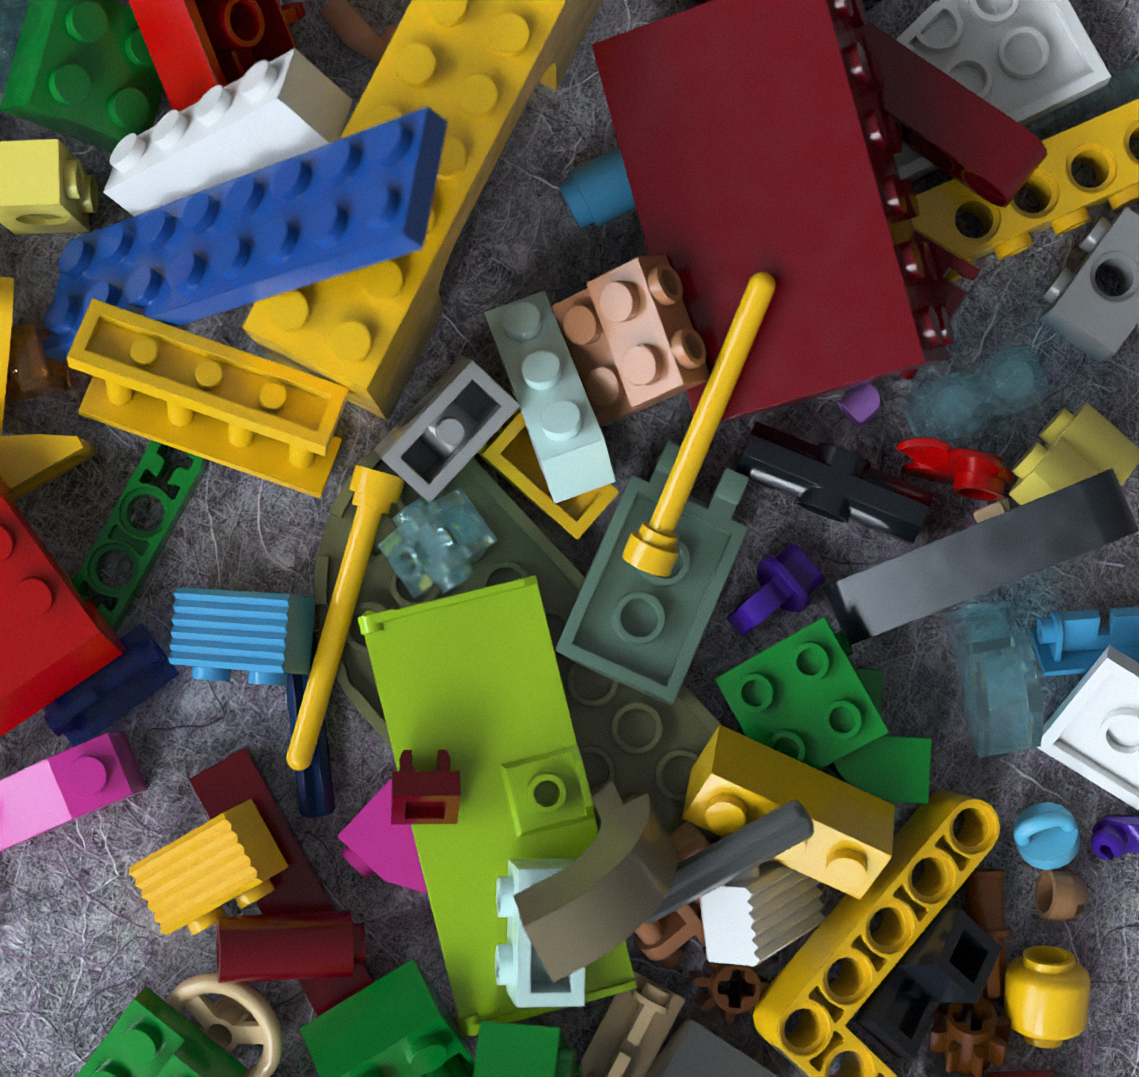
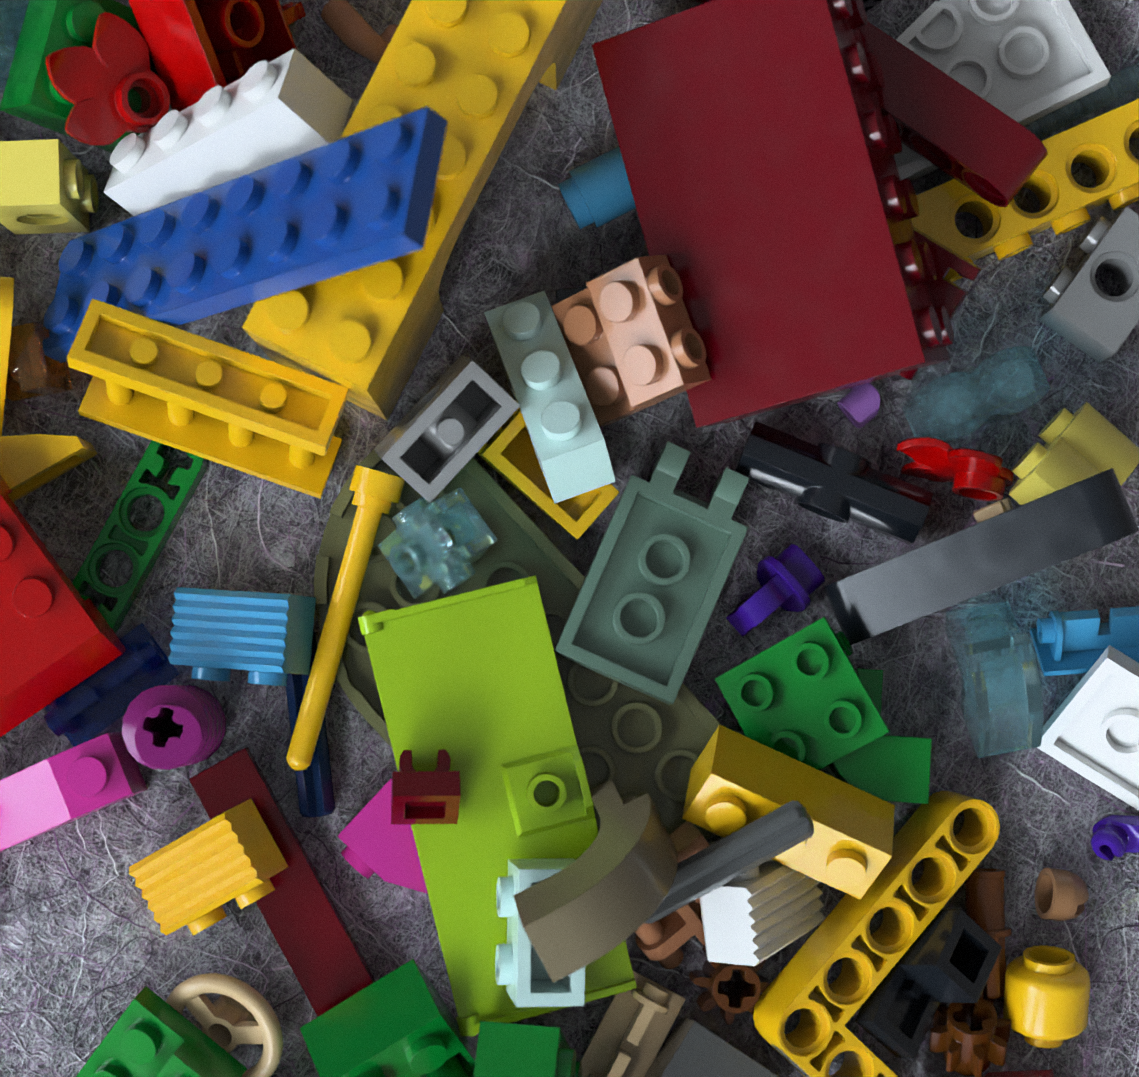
(100, 81): none -> red plate
(159, 746): none -> magenta piece
(288, 946): dark red brick -> none
(654, 544): yellow piece -> none
(1047, 836): medium azure tile -> none

